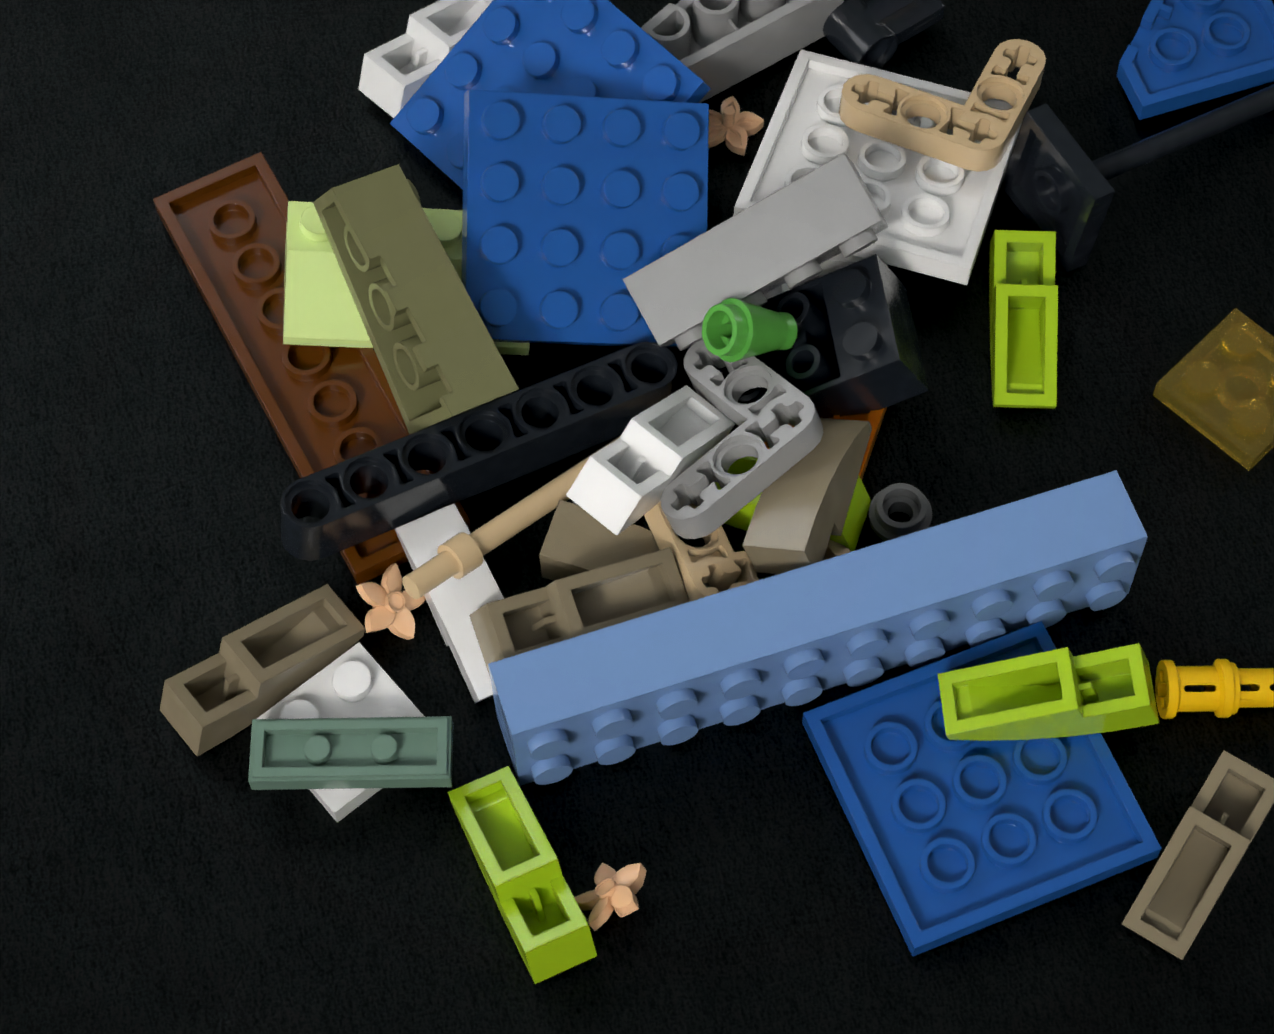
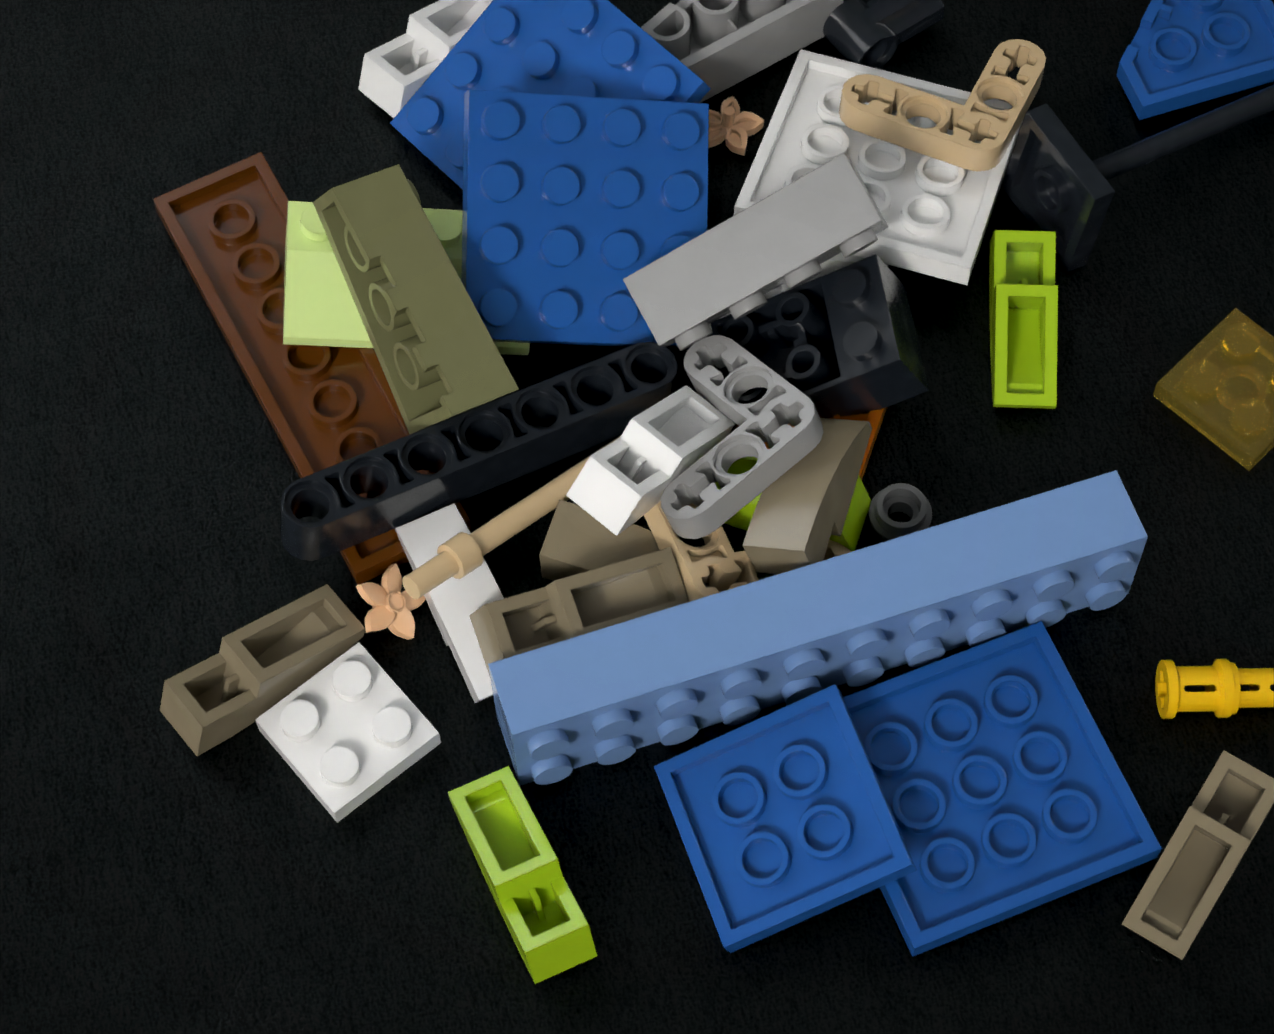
(351, 753): sand green tile -> none
(613, 892): light nougat plant -> none
(745, 330): bright green cone -> none
(784, 819): none -> blue plate
(1049, 695): lime slope -> none

